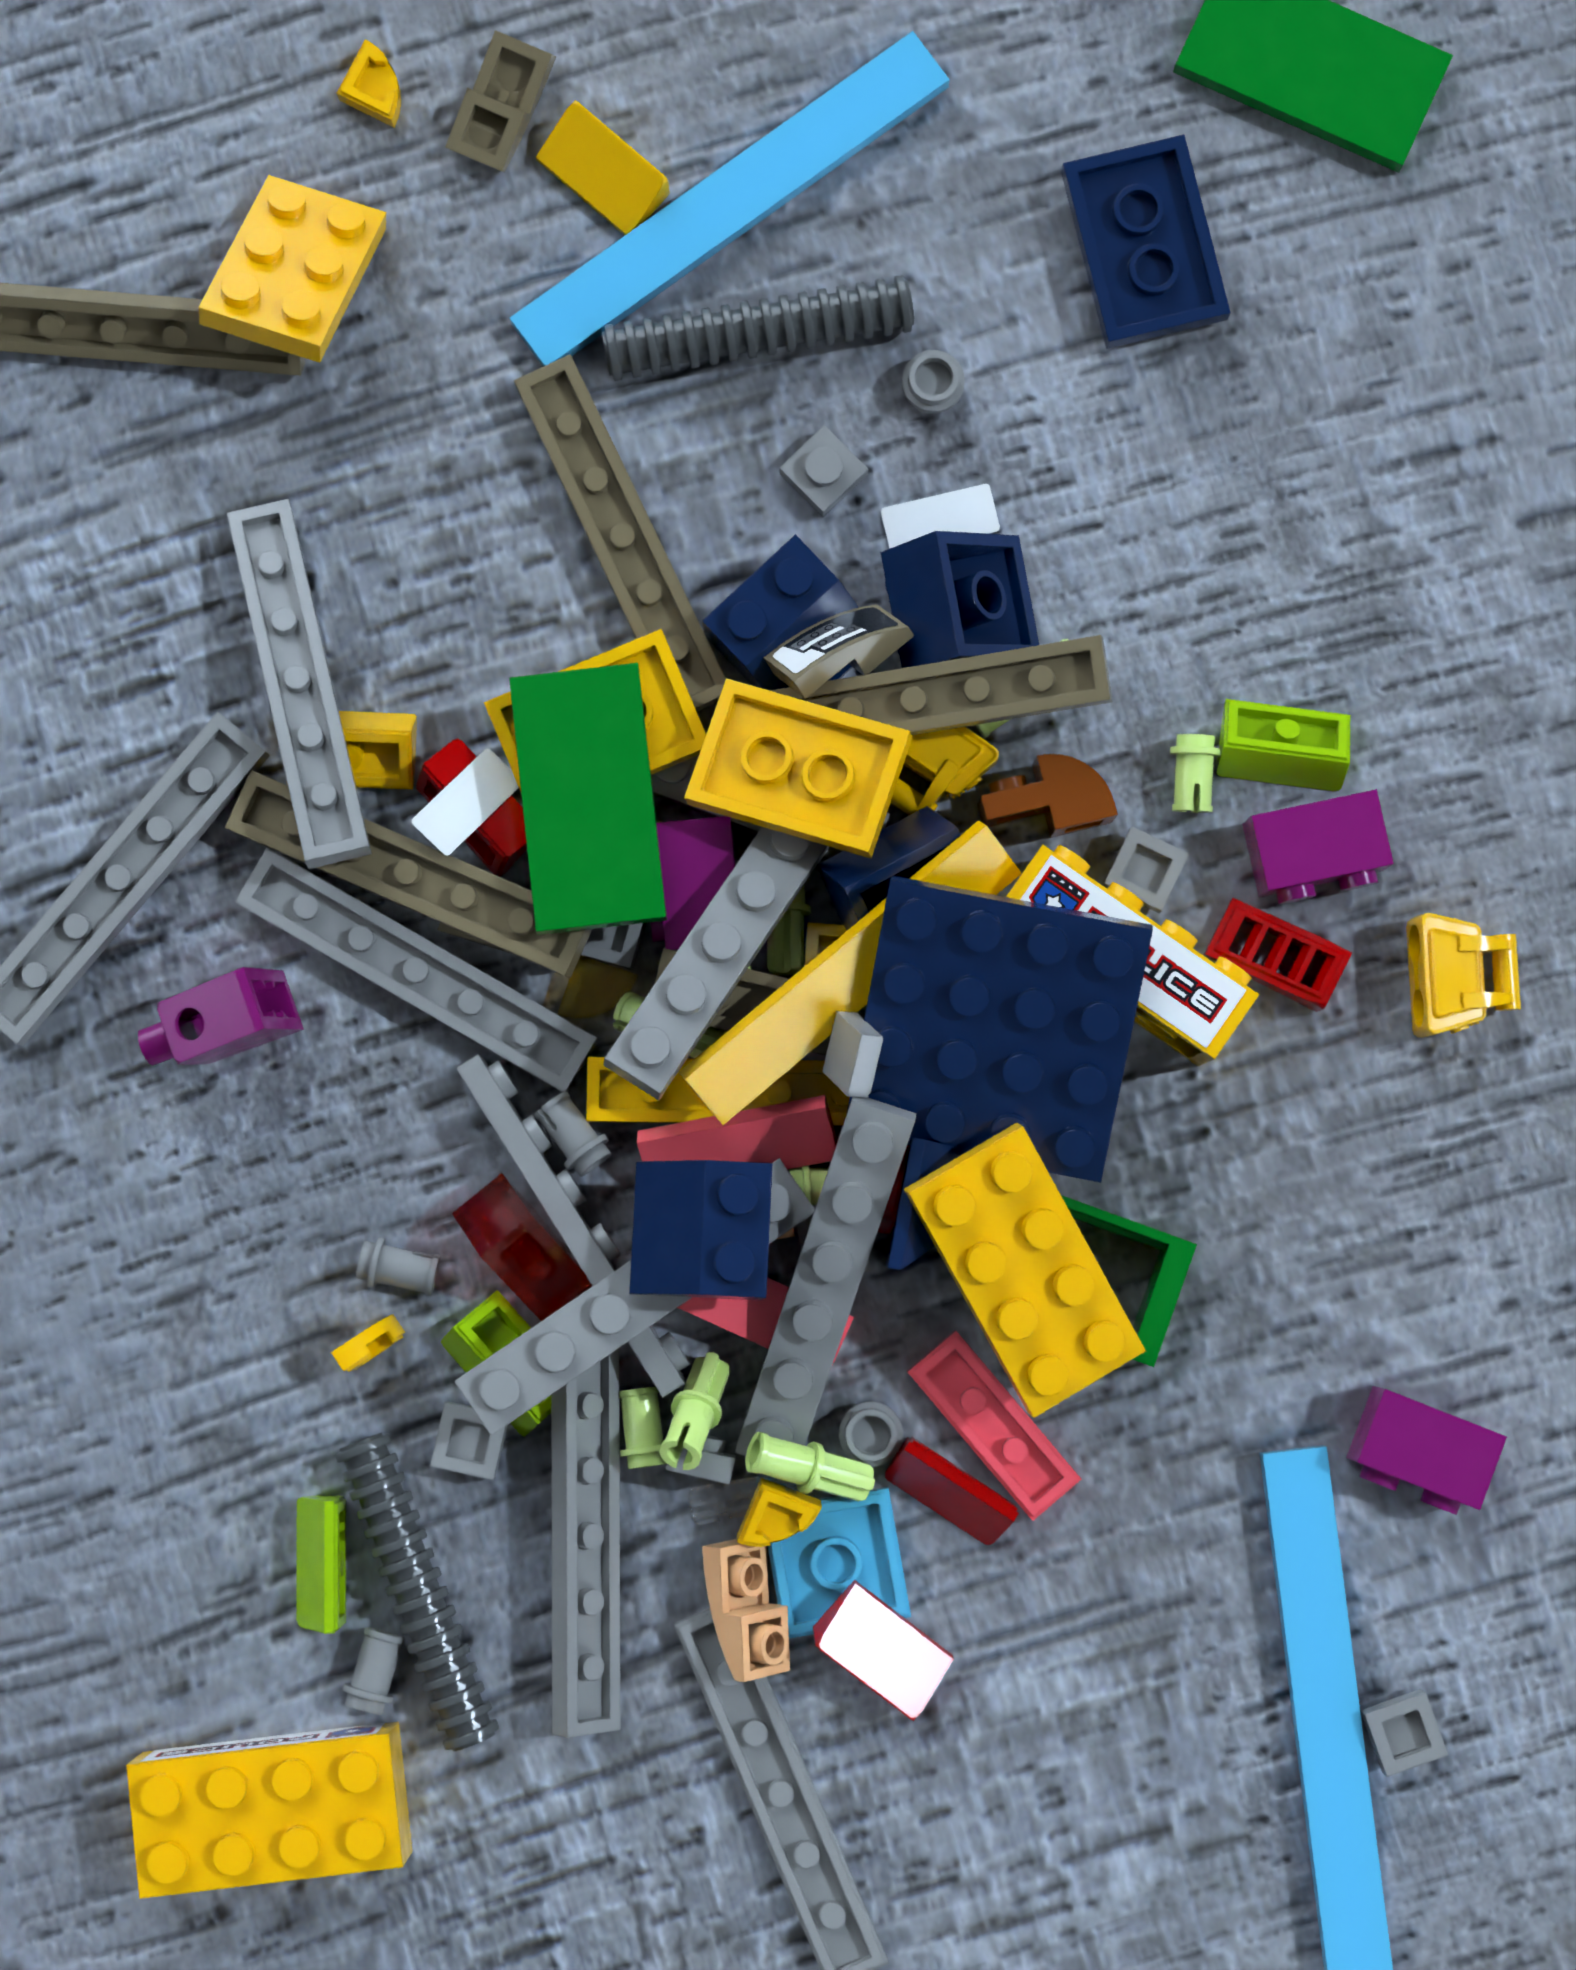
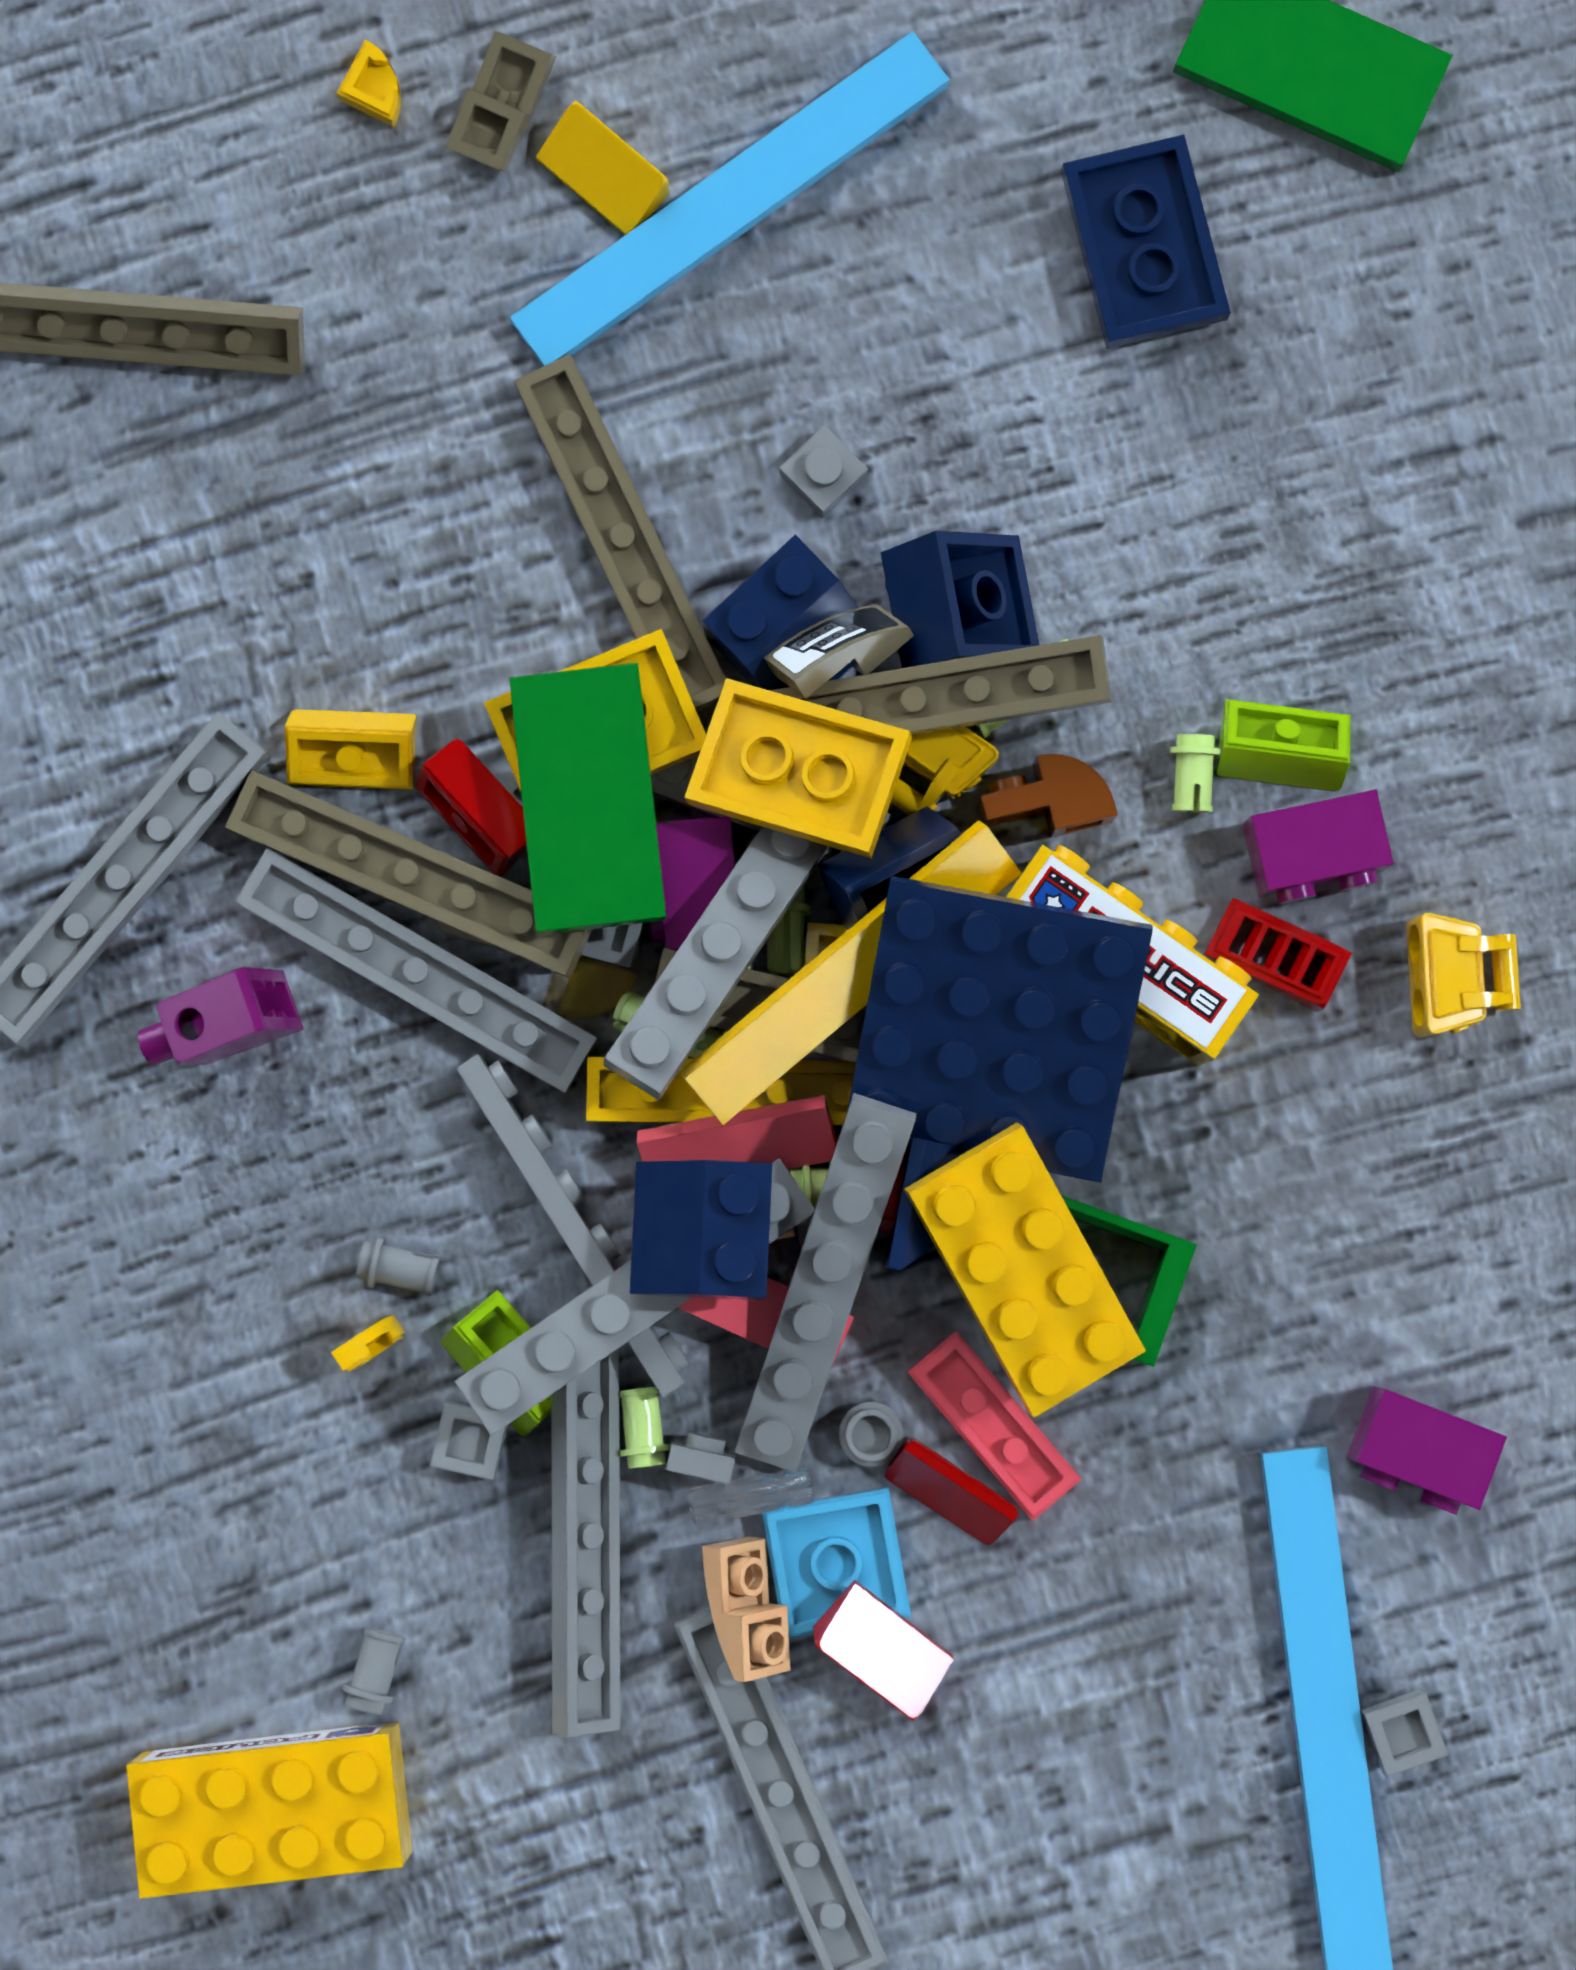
(293, 268): yellow plate -> none
(298, 684): light grey plate -> none
(321, 1563): lime slope -> none
(417, 1593): dark grey piece -> none
(466, 802): white sticker -> none
(521, 1248): clear red slope -> none
(573, 1134): light grey pin -> none
(695, 1411): yellowish green axle -> none
(759, 327): dark grey piece -> none
(776, 1514): yellow tile -> none
(809, 1467): yellowish green axle -> none
(852, 1054): light grey tile -> none
(933, 381): light grey plate -> none
(956, 511): white sticker -> none
(1147, 868): light grey plate -> none

